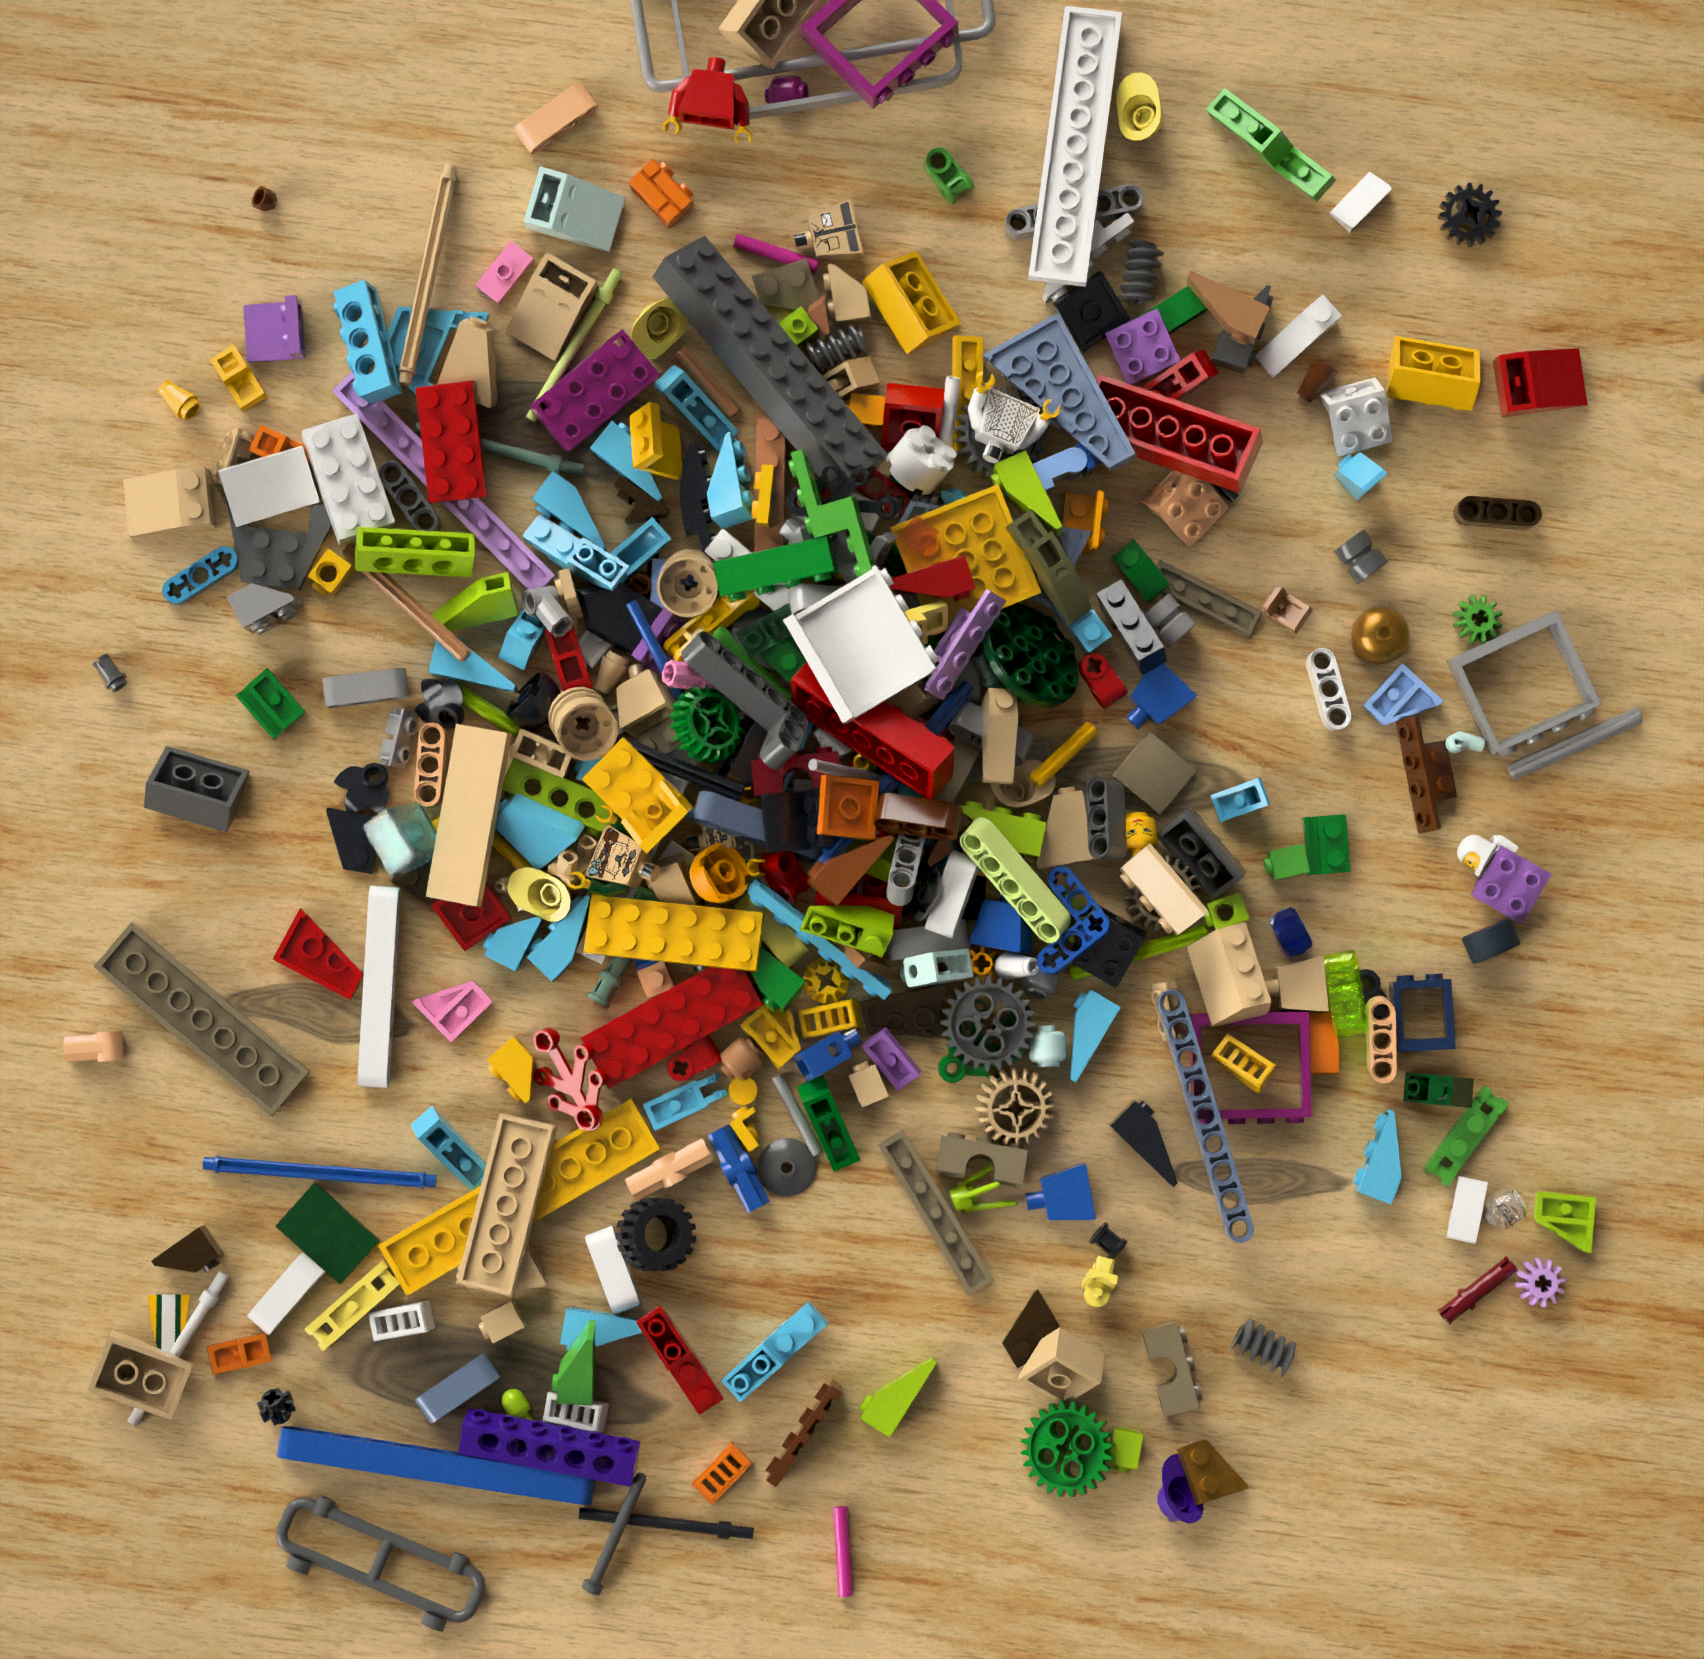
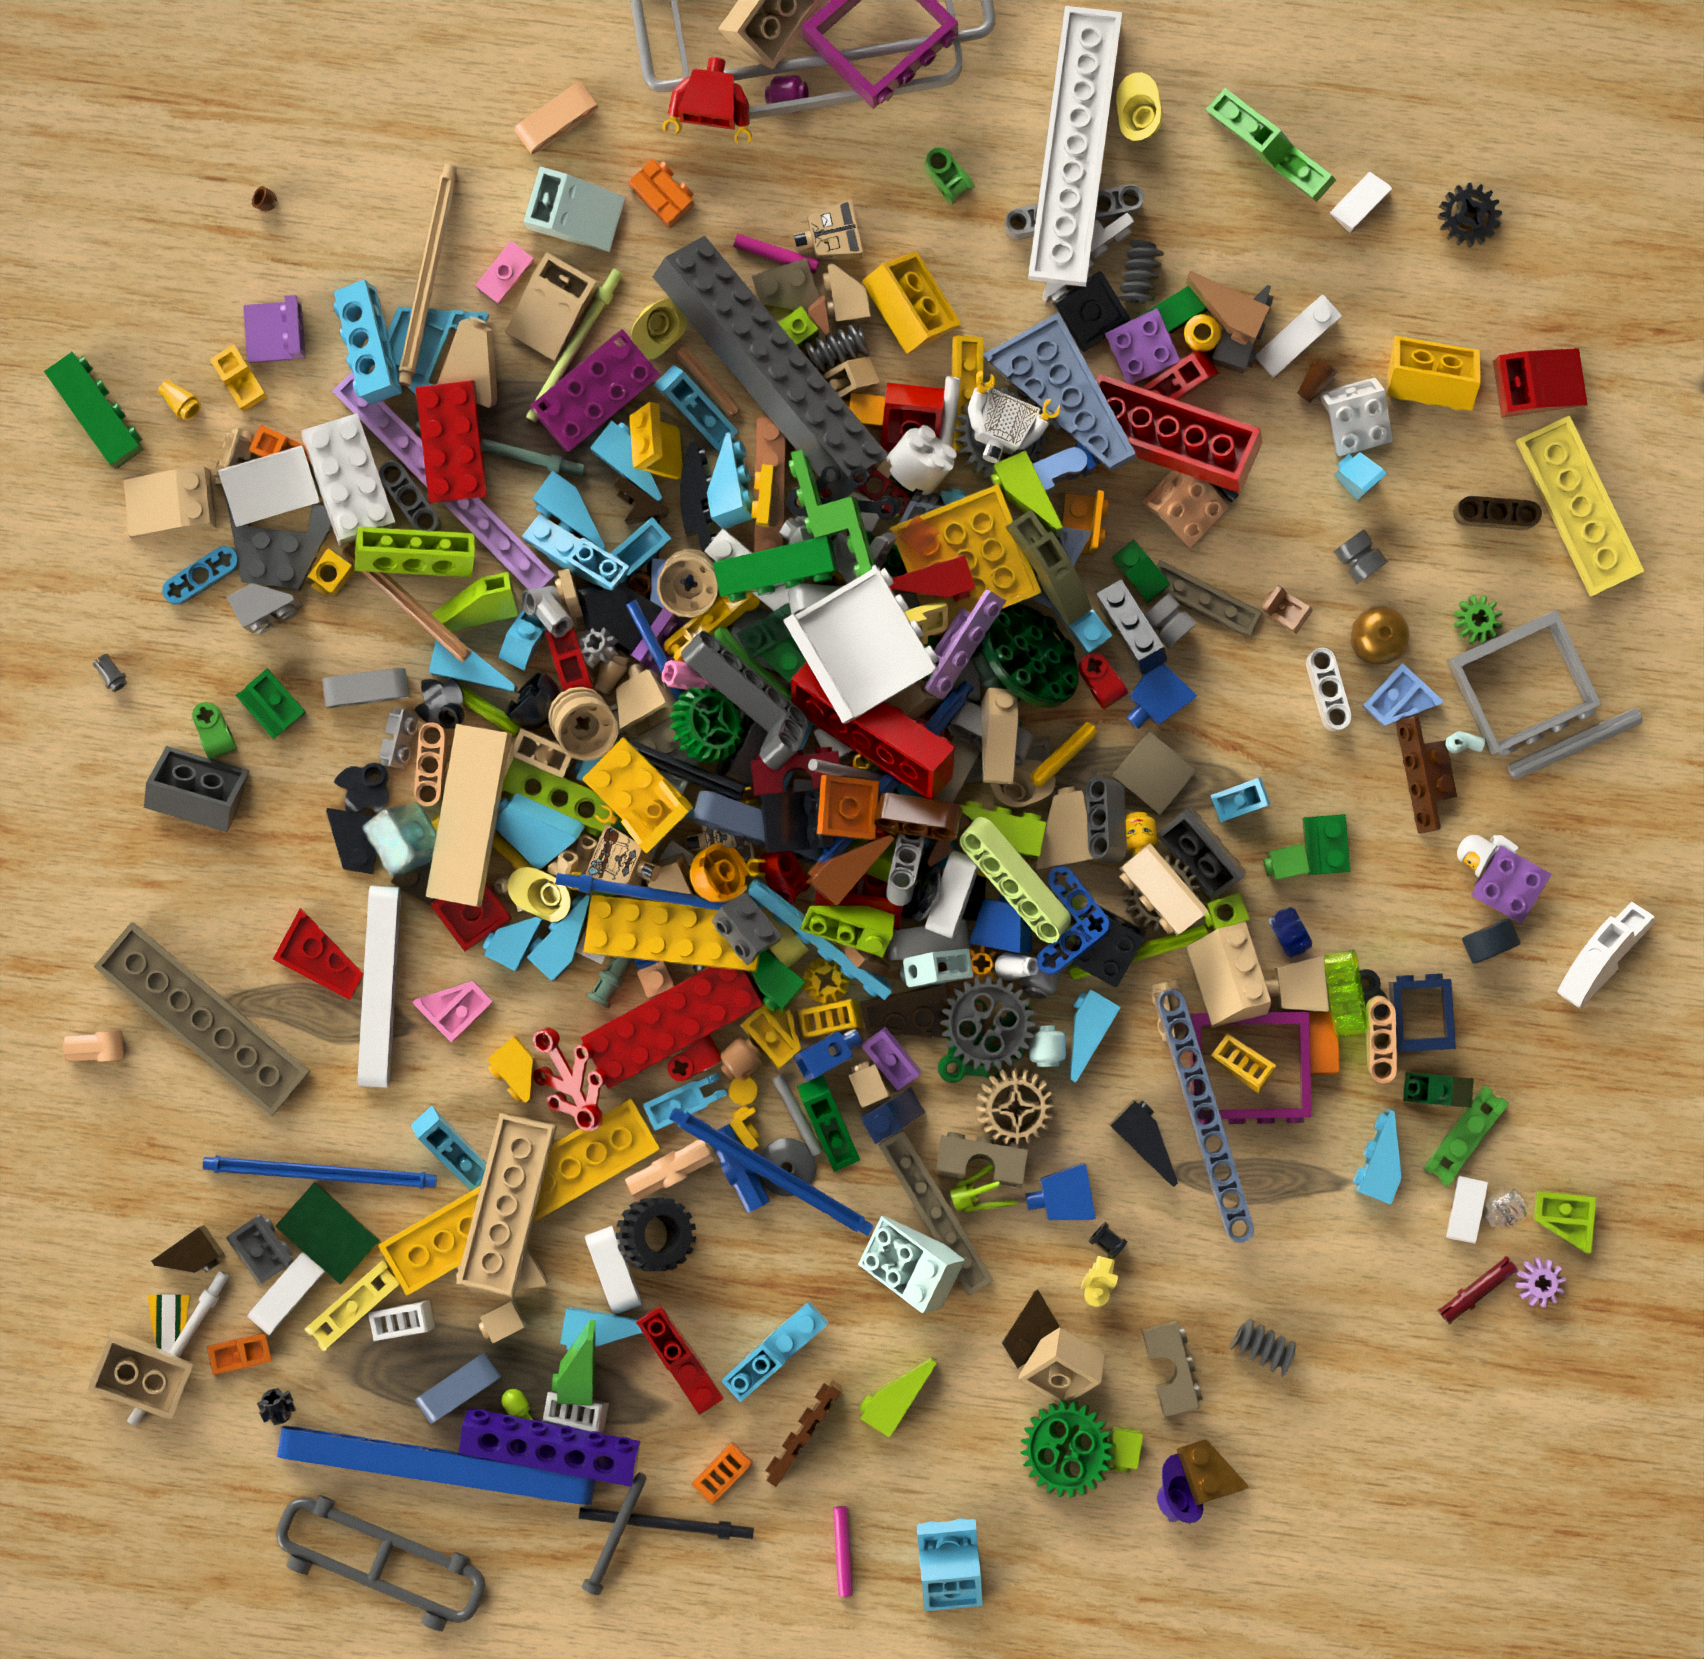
(94, 410): none -> green brick
(216, 735): none -> bright green piece
(260, 1248): none -> dark grey bracket
(586, 883): none -> blue bar
(599, 646): none -> light grey gear
(746, 928): none -> dark grey bracket
(771, 1171): none -> blue piece
(892, 1115): none -> dark blue slope
(911, 1264): none -> light aqua slope
(949, 1564): none -> medium azure bracket
(1202, 333): none -> yellow head
(1579, 506): none -> light yellow plate
(1602, 952): none -> white slope

